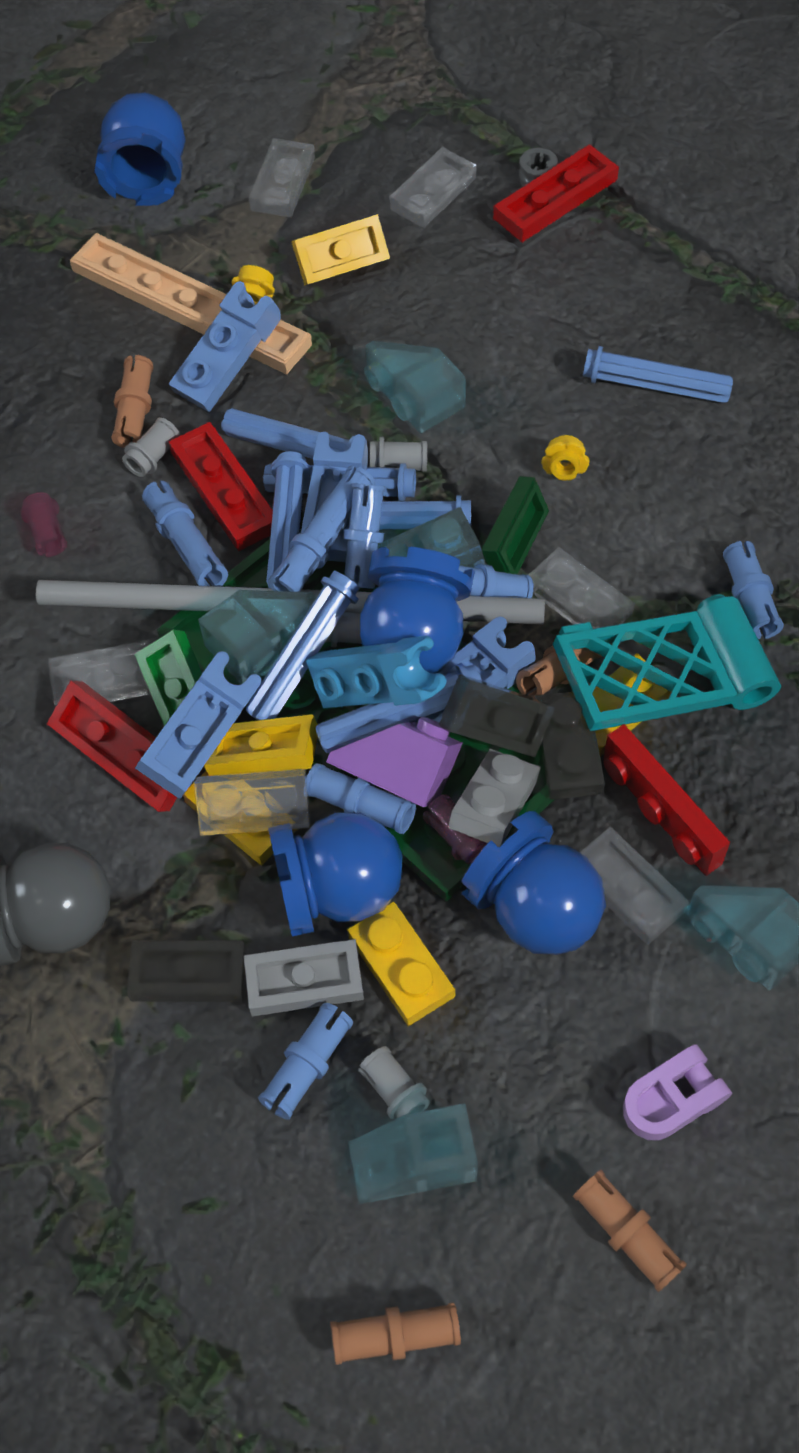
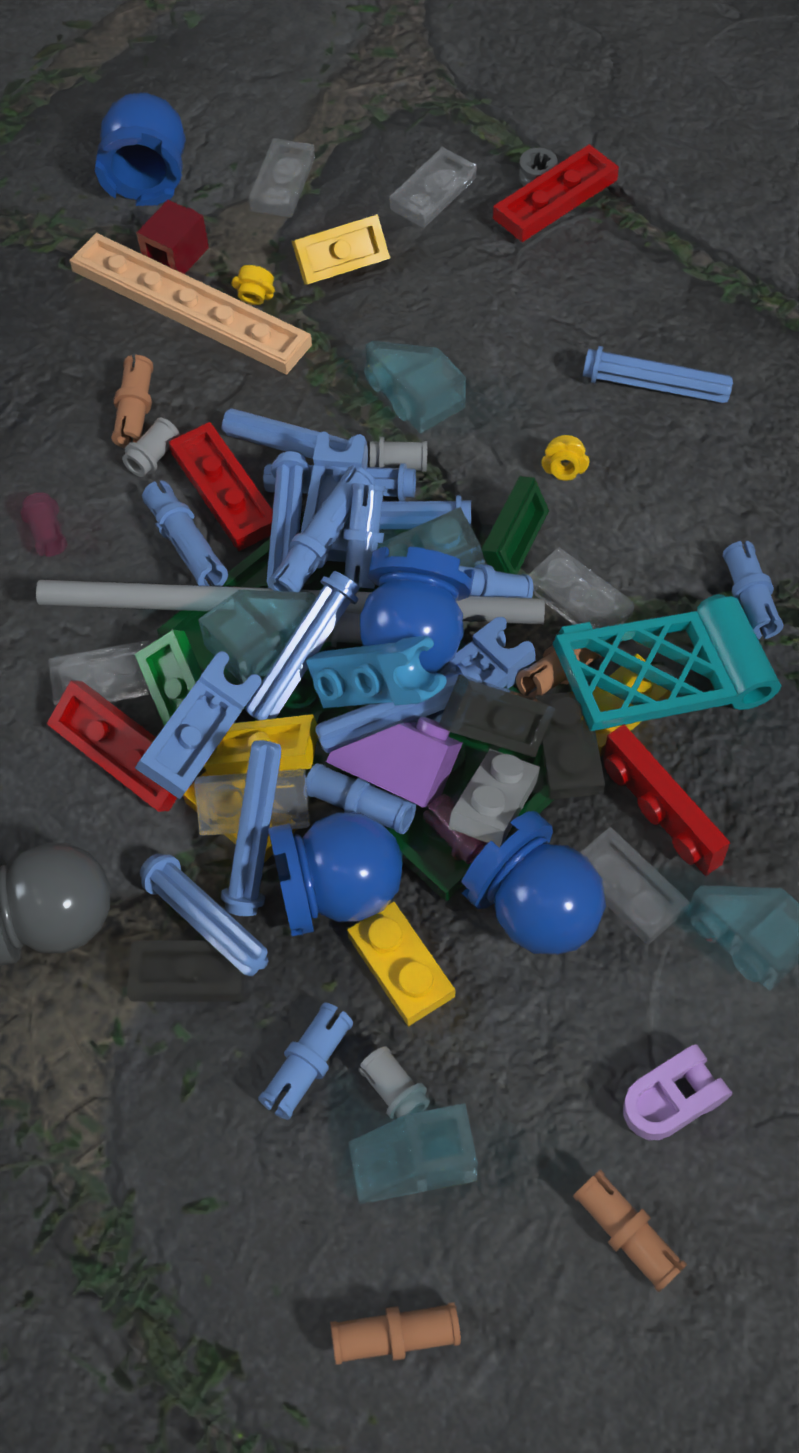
(164, 877): none -> medium blue axle
(174, 236): none -> dark red brick
(225, 347): medium blue plate -> none
(243, 893): none -> medium blue axle
(303, 977): light grey plate -> none

